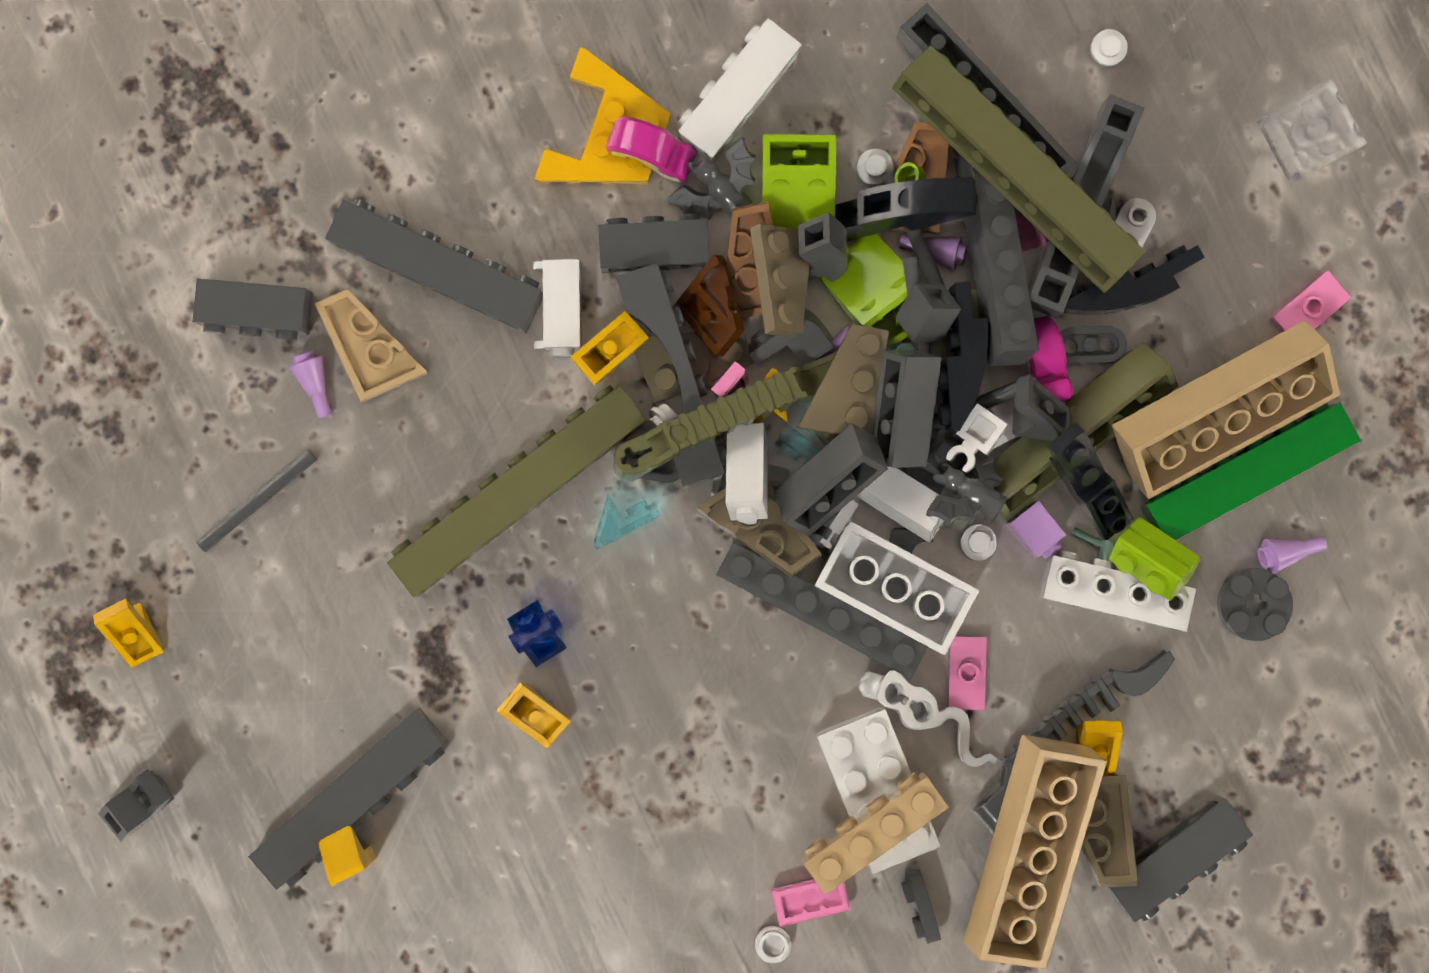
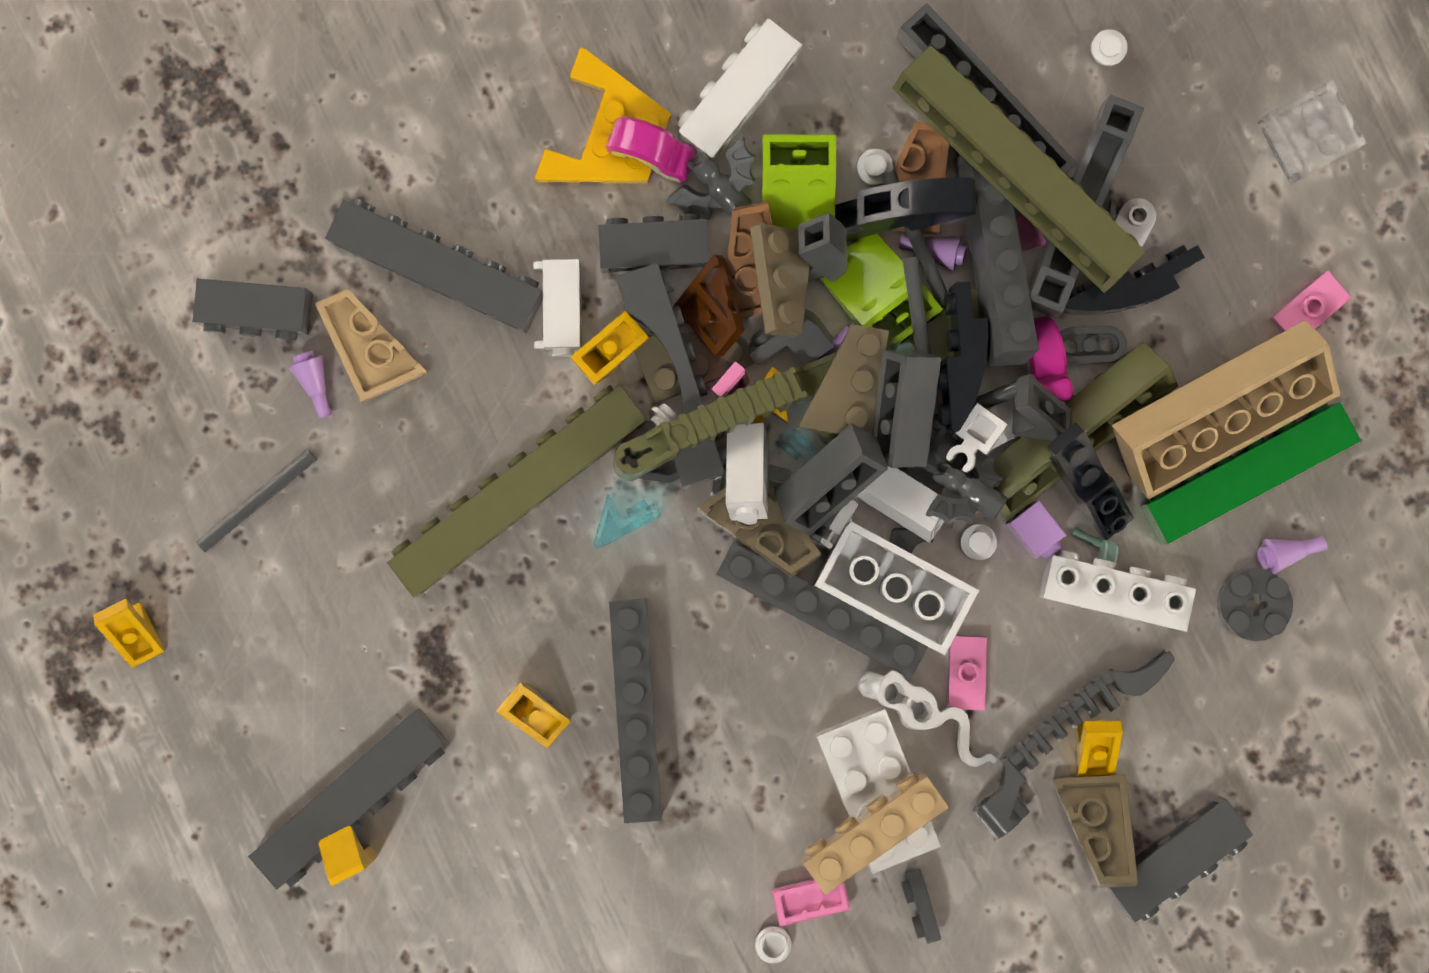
(136, 804): dark grey brick -> none
(536, 633): clear blue brick -> none
(635, 711): none -> dark grey arch
(909, 171): lime hinge -> none
(928, 312): dark grey panel -> none
(1034, 852): tan brick -> none
(1154, 558): lime brick -> none

